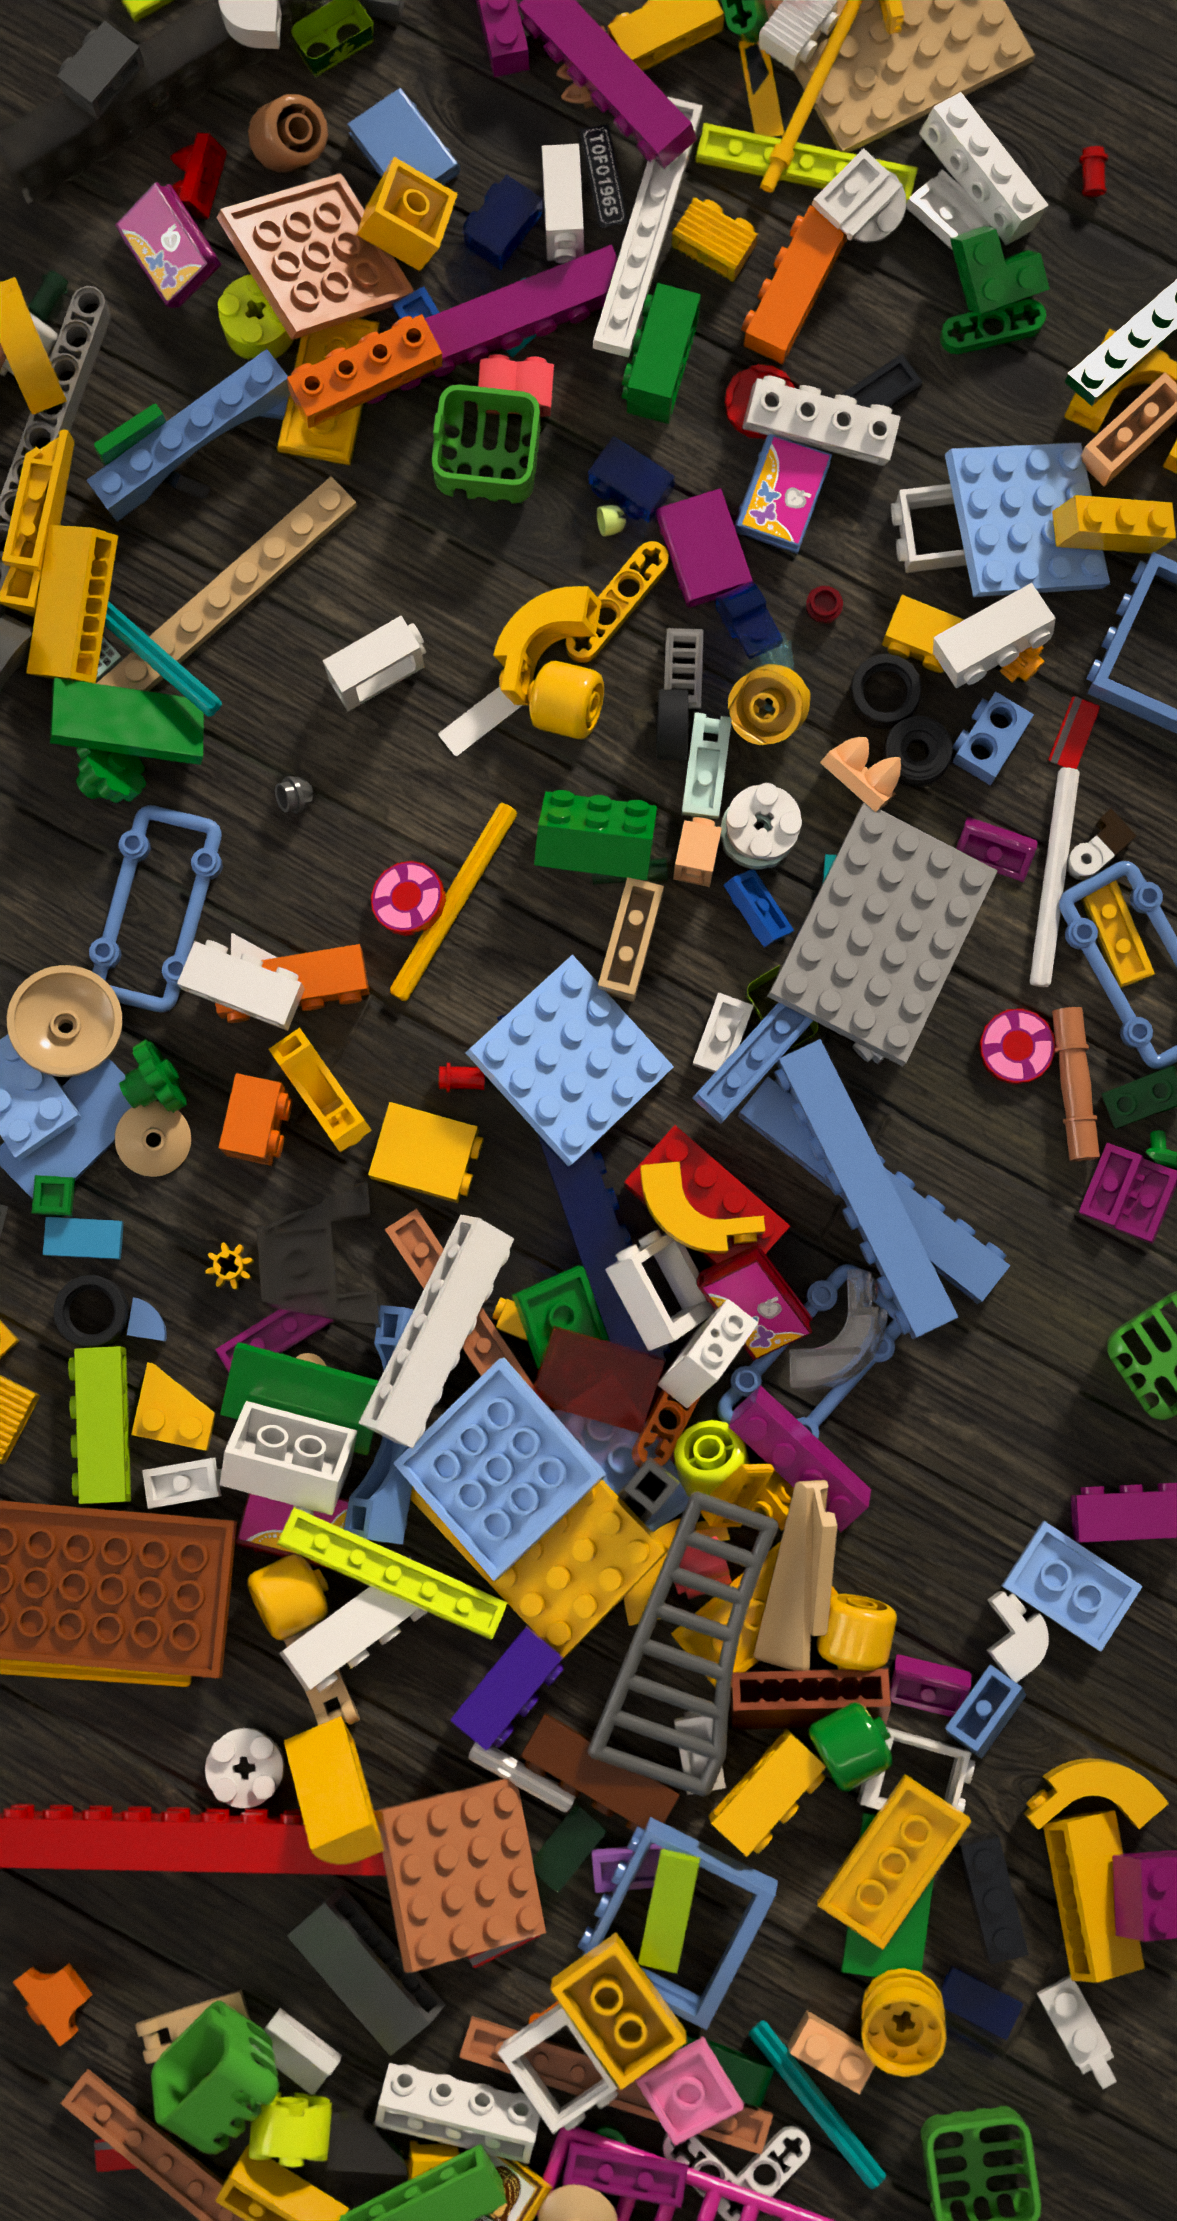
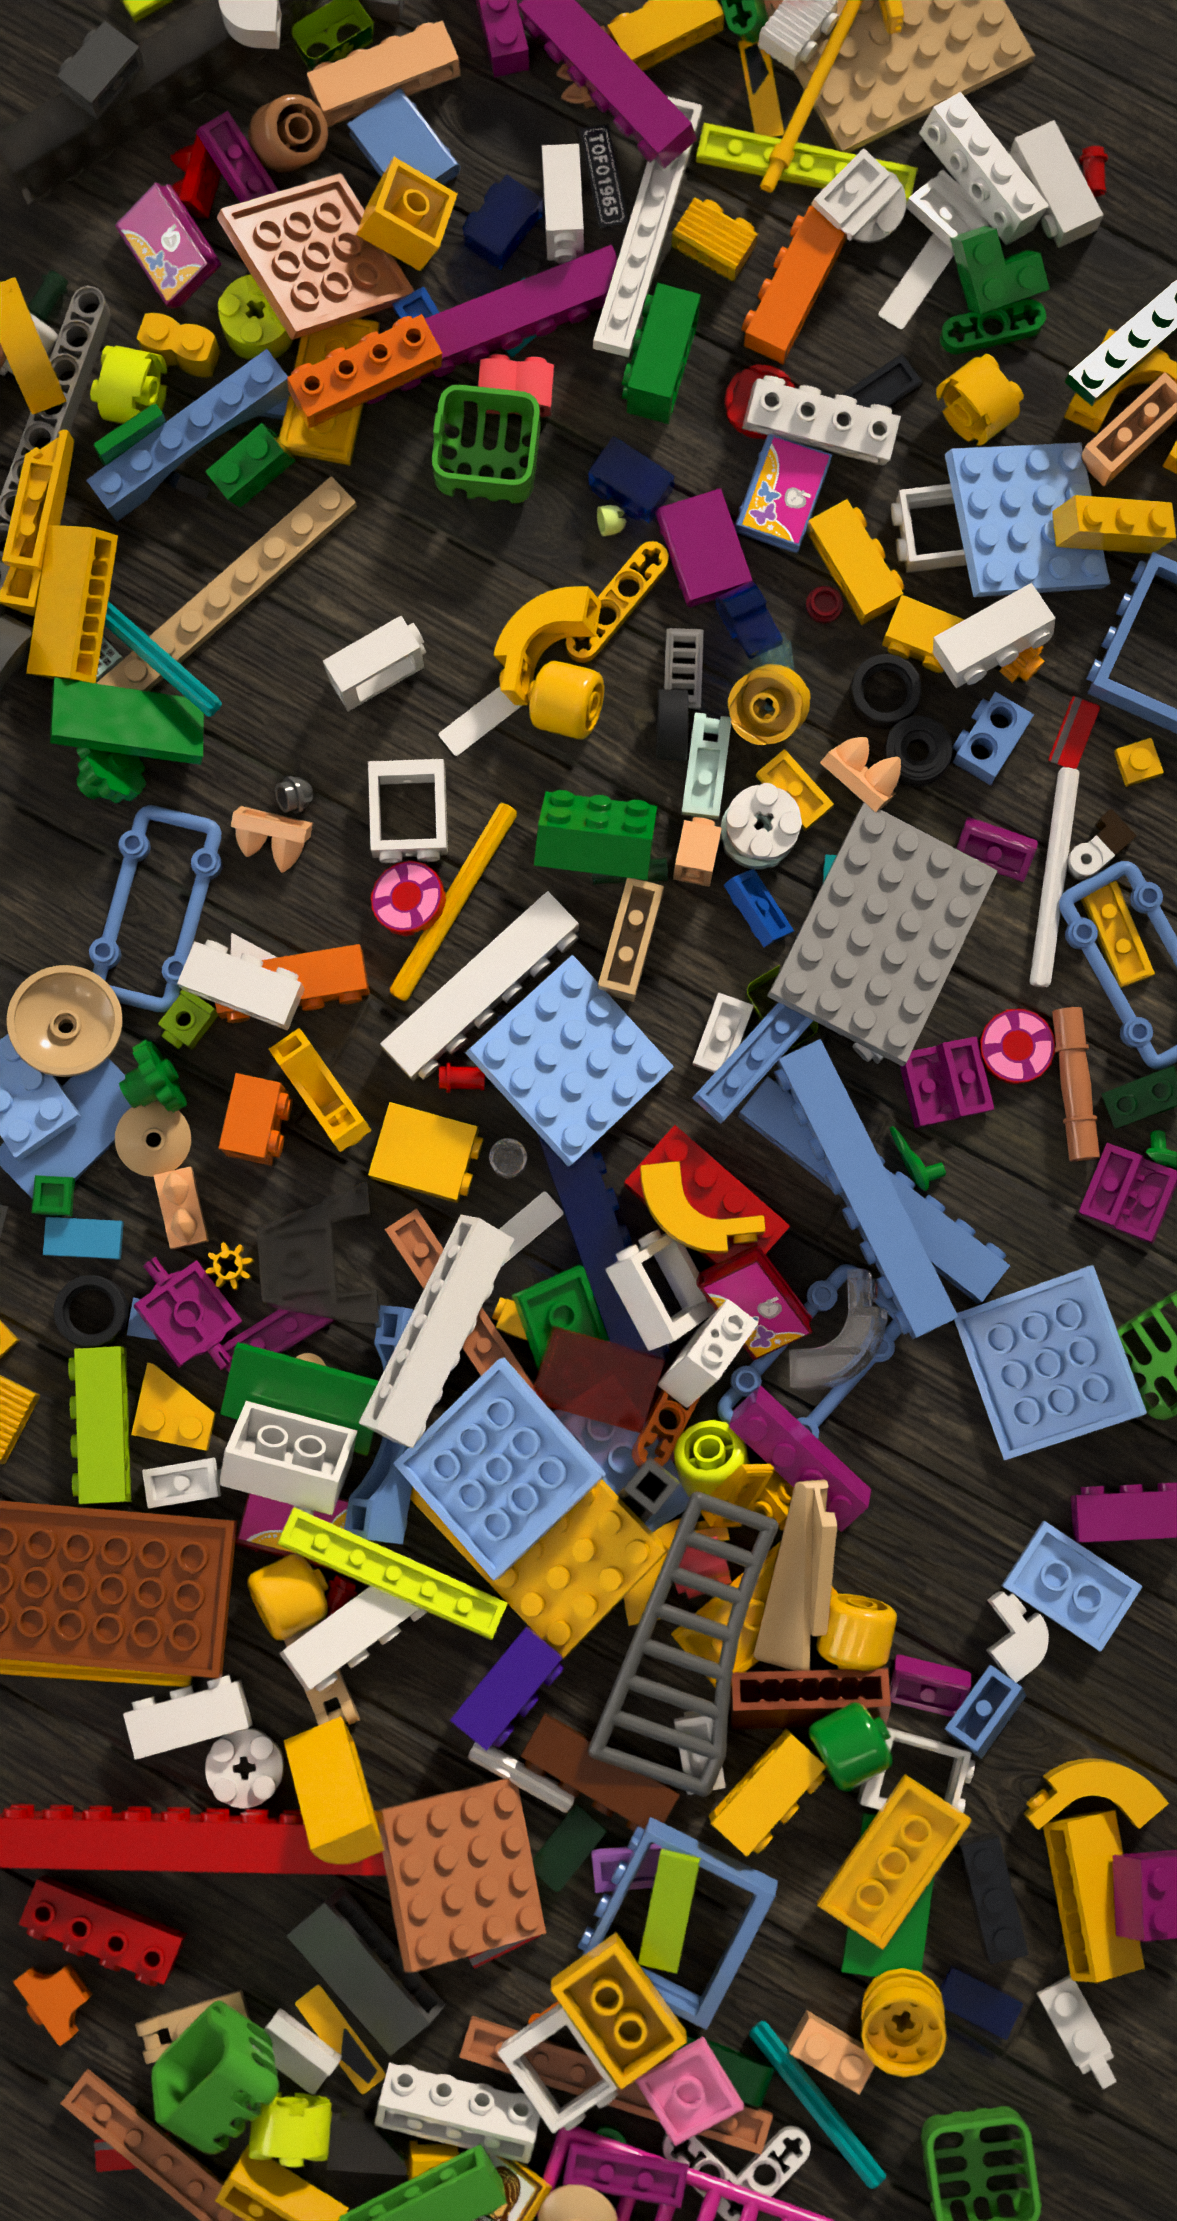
(102, 1930): none -> red brick
(128, 383): none -> neon yellow brick
(181, 1208): none -> light nougat tile
(182, 345): none -> yellow brick
(187, 1313): none -> magenta plate
(187, 1717): none -> white brick
(201, 1019): none -> lime brick
(235, 158): none -> magenta tile
(250, 465): none -> green brick
(287, 834): none -> light nougat tile
(339, 1593): none -> red pin
(340, 2036): none -> yellow sticker
(370, 75): none -> light nougat brick
(406, 773): none -> white window
(480, 987): none -> white brick
(511, 1164): none -> clear wheel
(531, 1222): none -> white sticker
(789, 776): none -> yellow plate
(855, 561): none -> yellow brick
(917, 282): none -> white sticker
(919, 1173): none -> green bar
(946, 1082): none -> magenta slope
(980, 399): none -> yellow brick
(1049, 1363): none -> light blue plate
(1056, 176): none -> white brick
(1138, 762): none -> yellow plate

